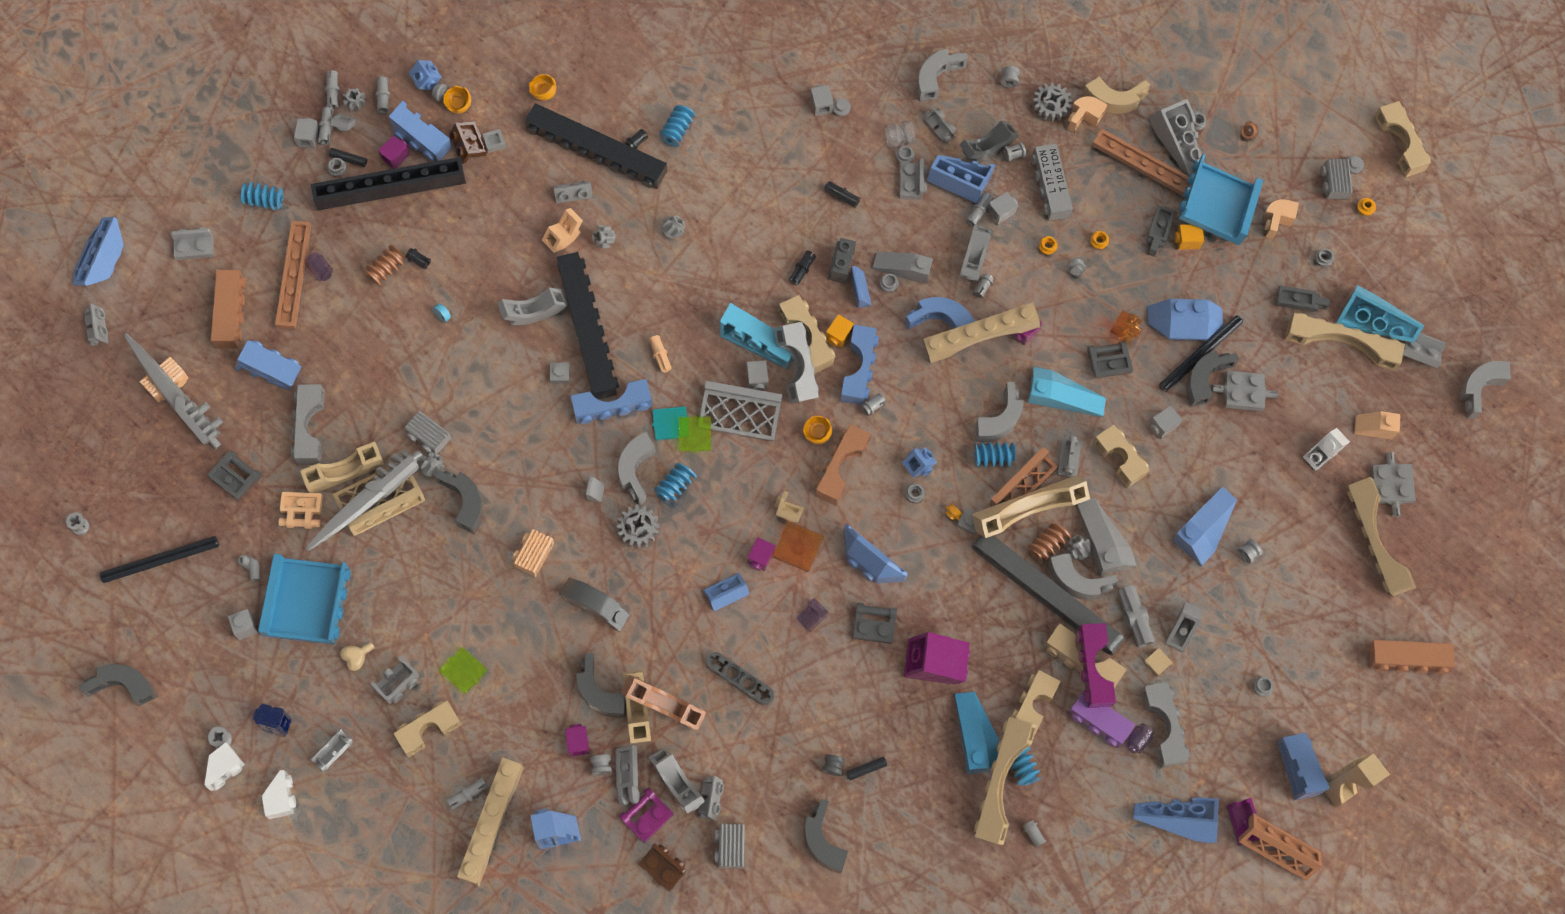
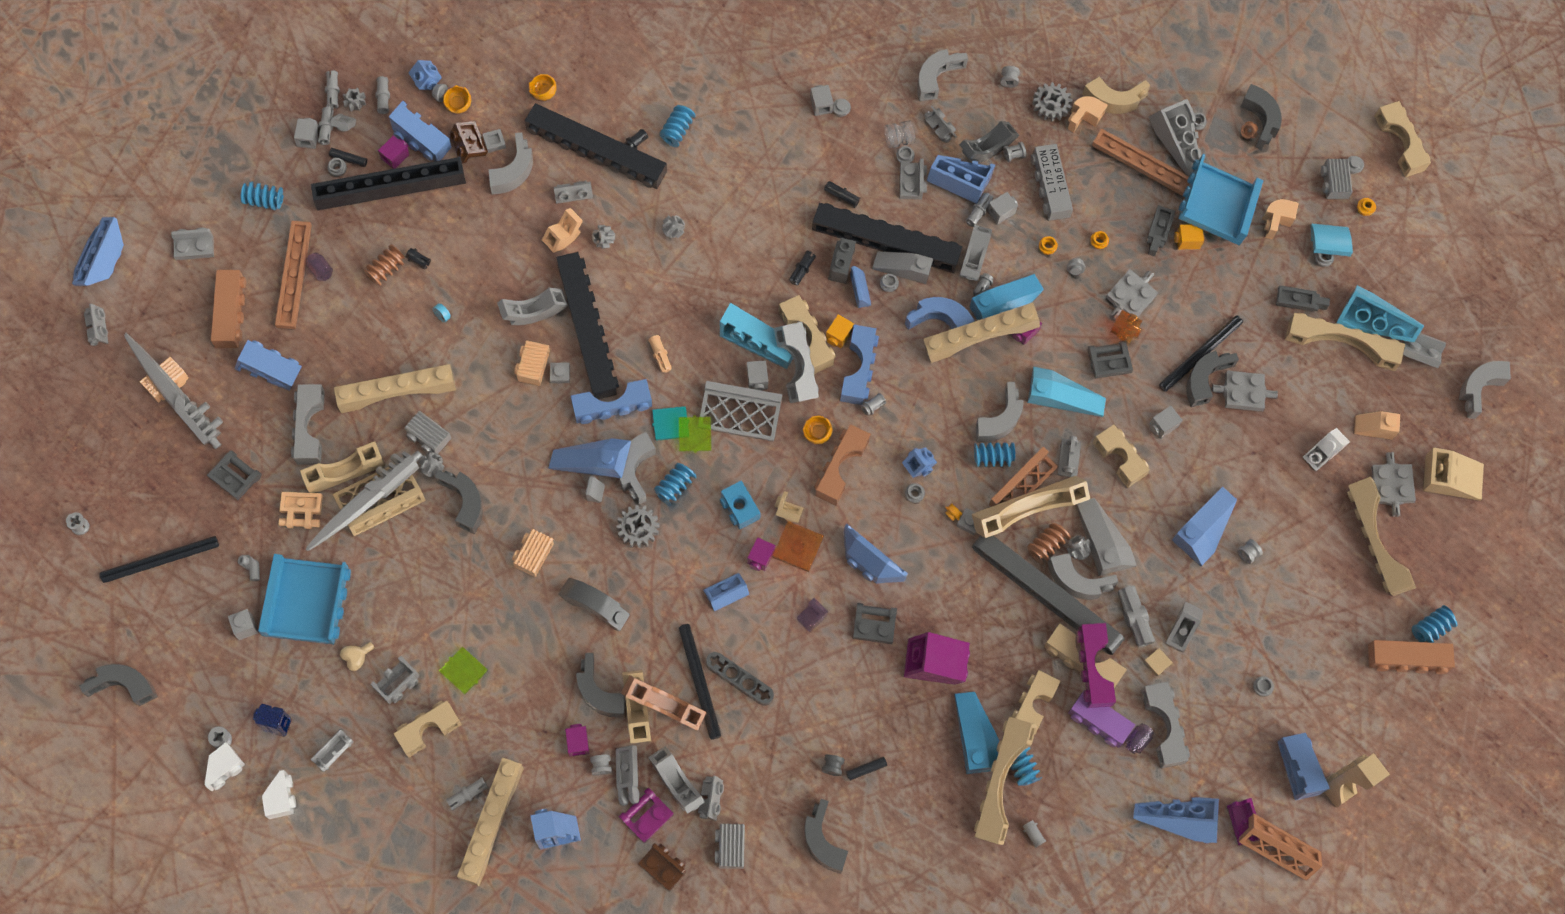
(361, 394): none -> tan arch
(513, 175): none -> light grey arch
(532, 363): none -> light nougat brick
(594, 458): none -> medium blue wedge
(700, 681): none -> black axle
(738, 494): none -> dark azure brick
(884, 236): none -> black brick
(1006, 297): none -> dark azure wedge
(1131, 294): none -> light grey plate
(1185, 318): medium blue wedge -> none
(1268, 111): none -> dark grey arch
(1331, 240): none -> medium azure slope
(1434, 625): none -> dark azure piece
(1453, 474): none -> tan slope

